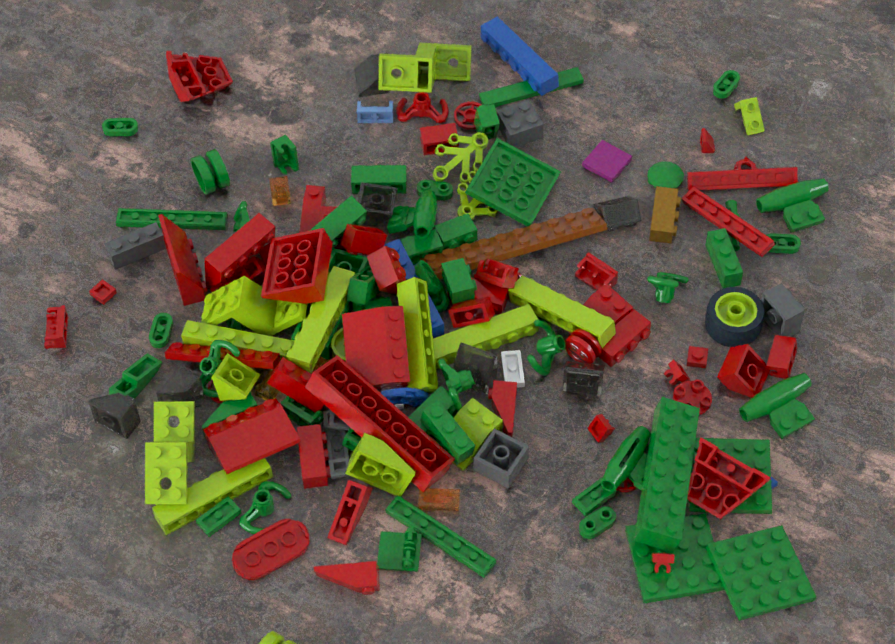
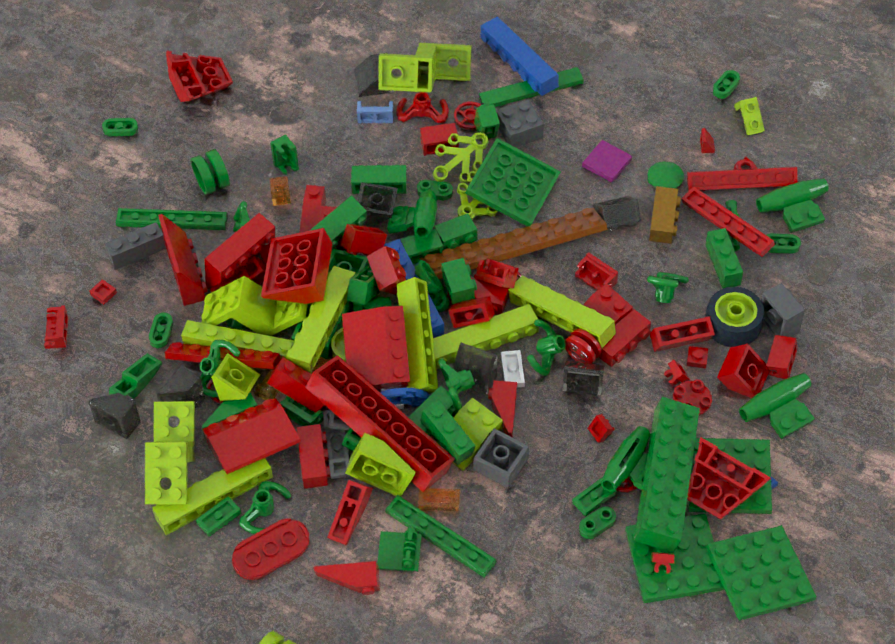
(681, 334): none -> red brick

